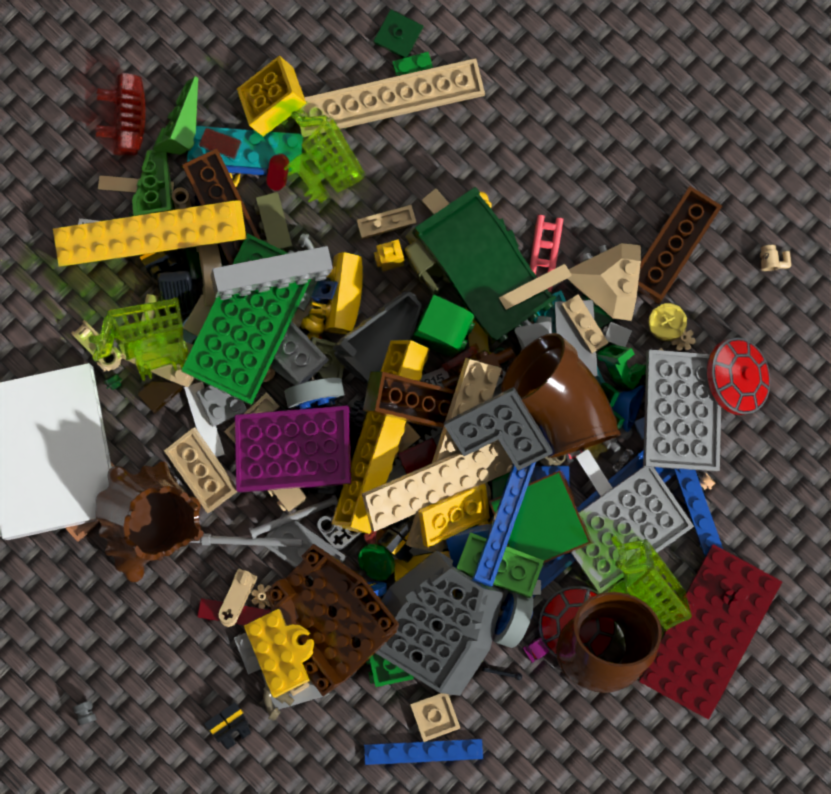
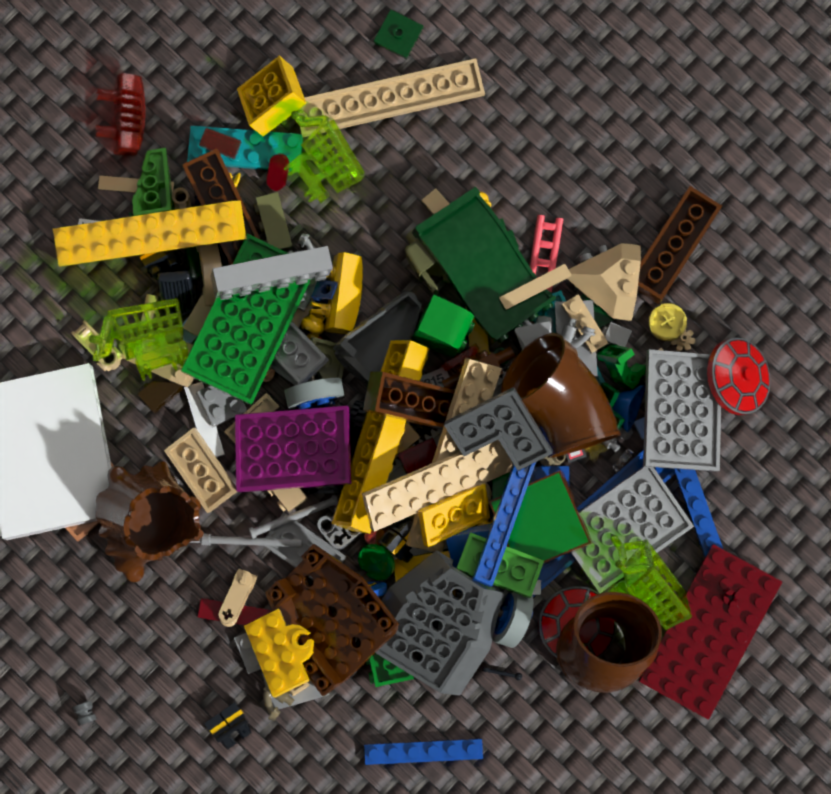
(113, 382): dark green plate -> none
(181, 129): bright green wedge -> none
(246, 170): blue bar -> none
(258, 596): tan plant -> none
(386, 221): tan plate -> none
(389, 255): yellow brick -> none
(412, 64): green plate -> none
(435, 716): tan plate -> none
(536, 649): magenta leg -> none
(569, 332): none -> light grey plant
(594, 472): white sticker -> none
(706, 481): light nougat plate -> none
(770, 259): tan piece -> none

